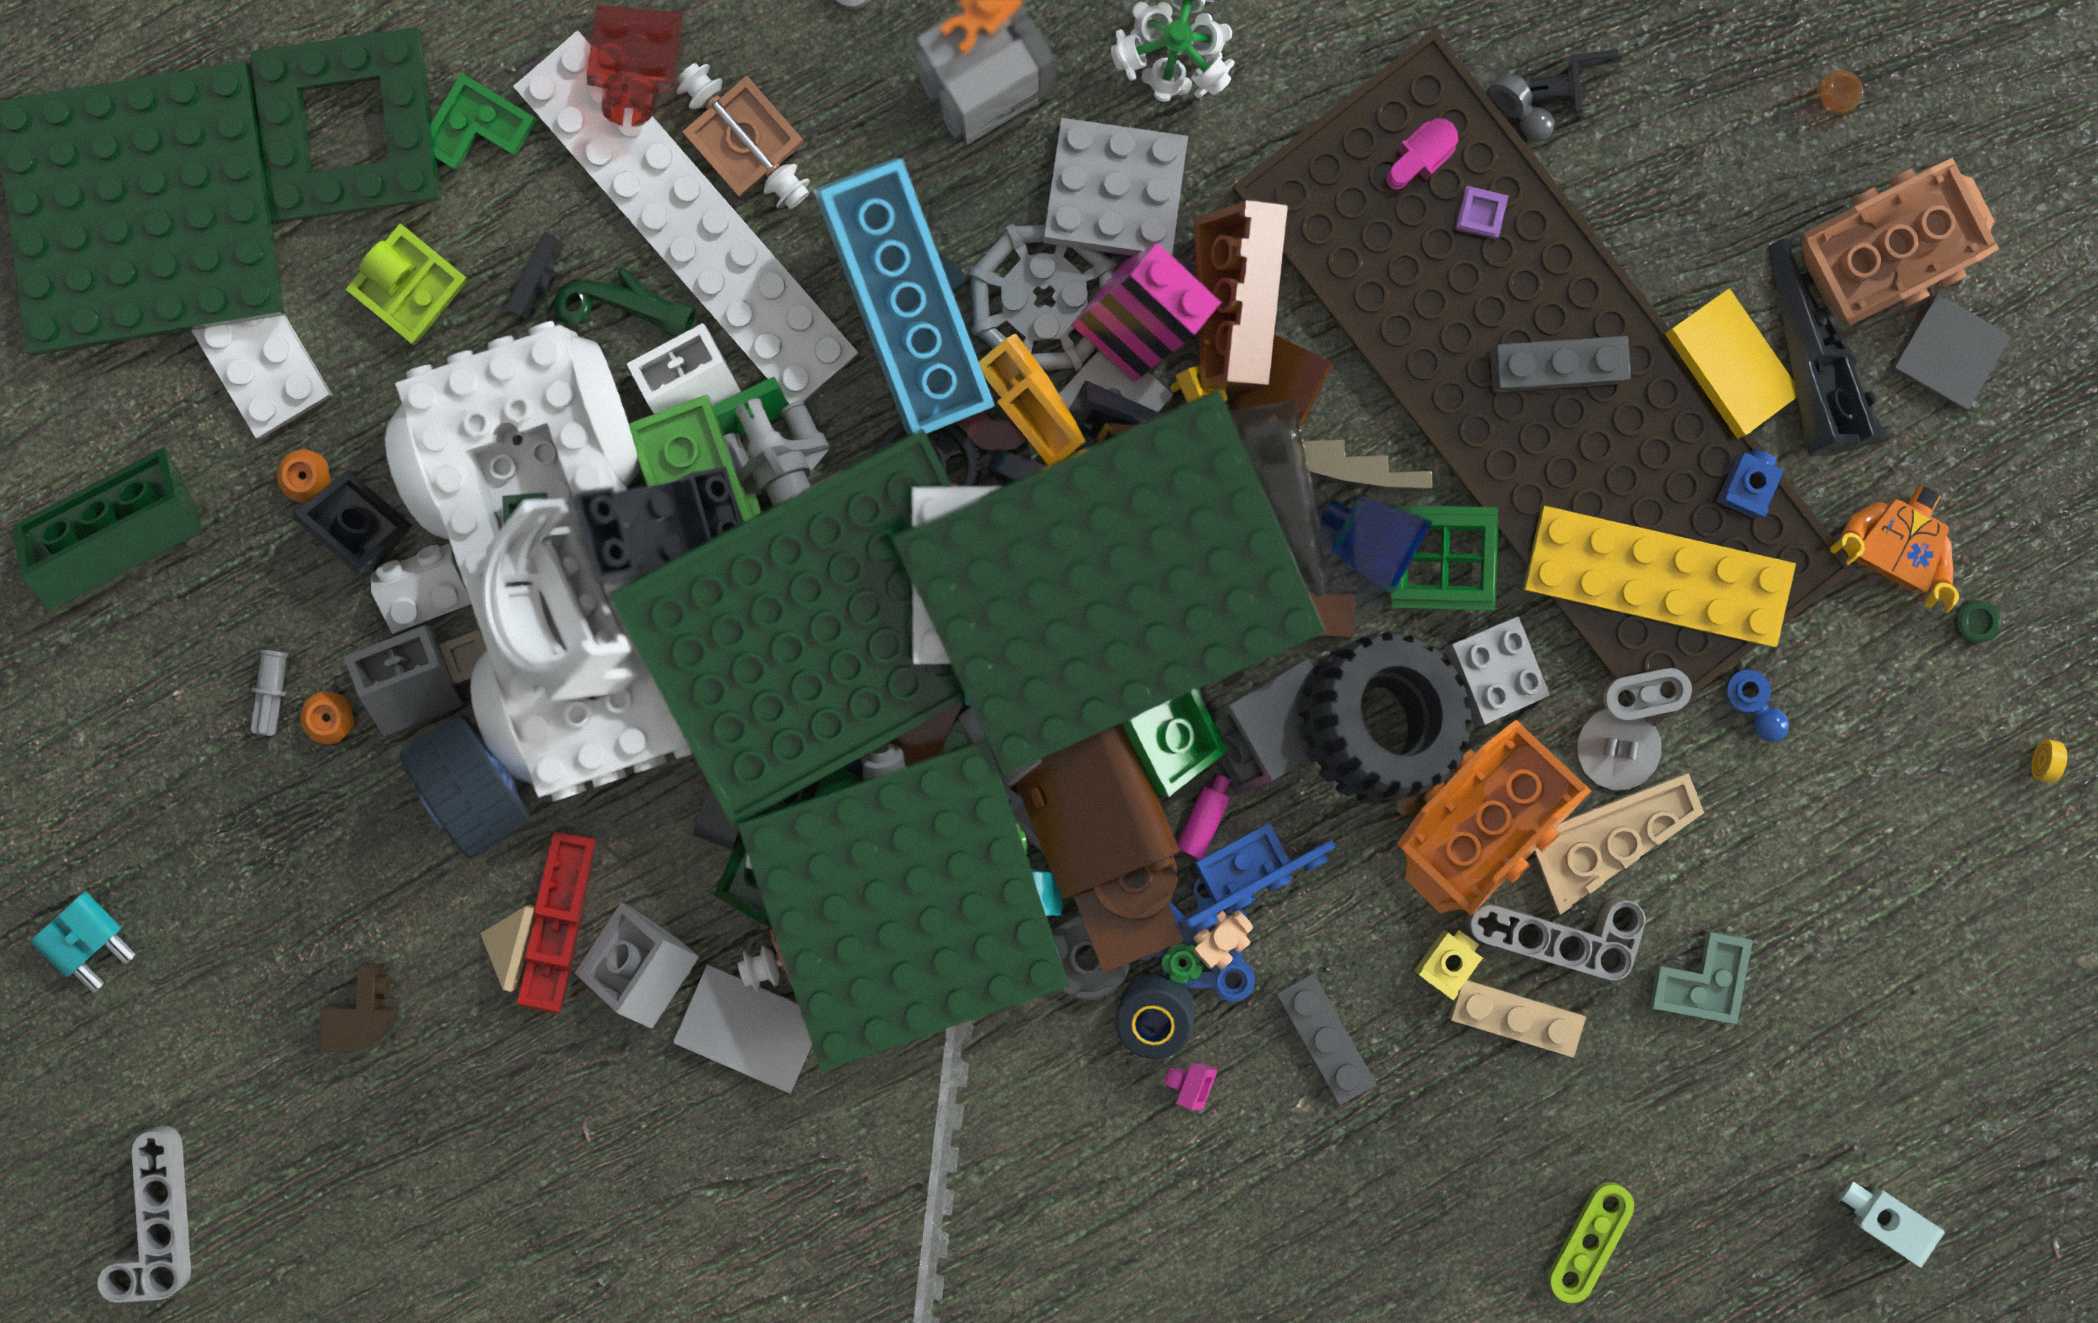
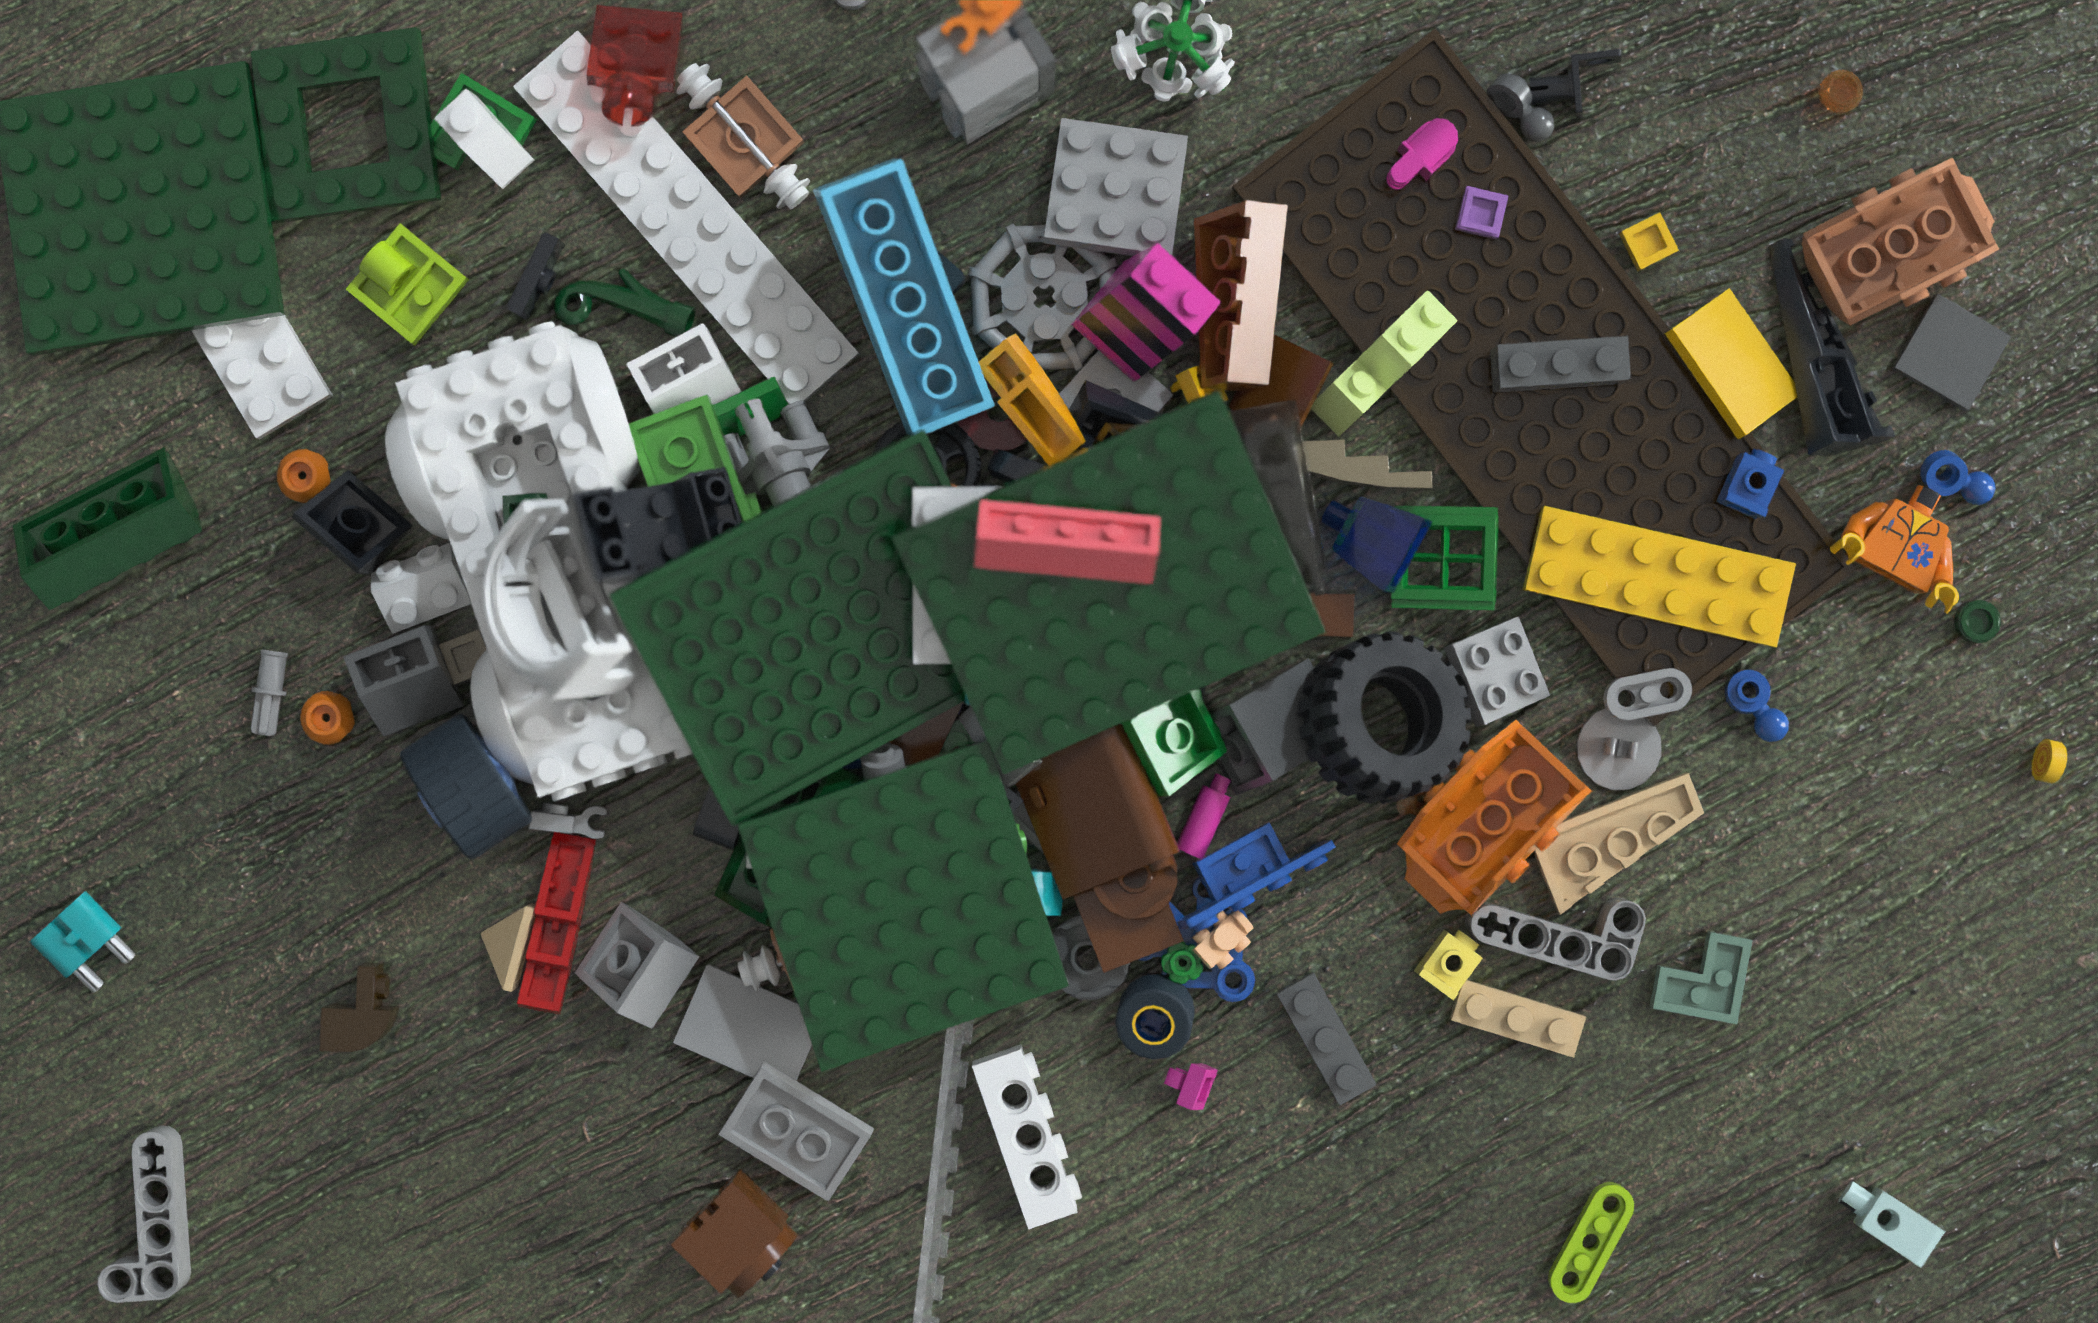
(484, 138): none -> white slope
(557, 819): none -> light grey plate
(736, 1237): none -> reddish brown piece
(796, 1131): none -> light grey plate
(1038, 1202): none -> white brick
(1067, 542): none -> coral panel
(1383, 363): none -> yellowish green arch
(1648, 241): none -> yellow plate
(1974, 487): none -> blue plate

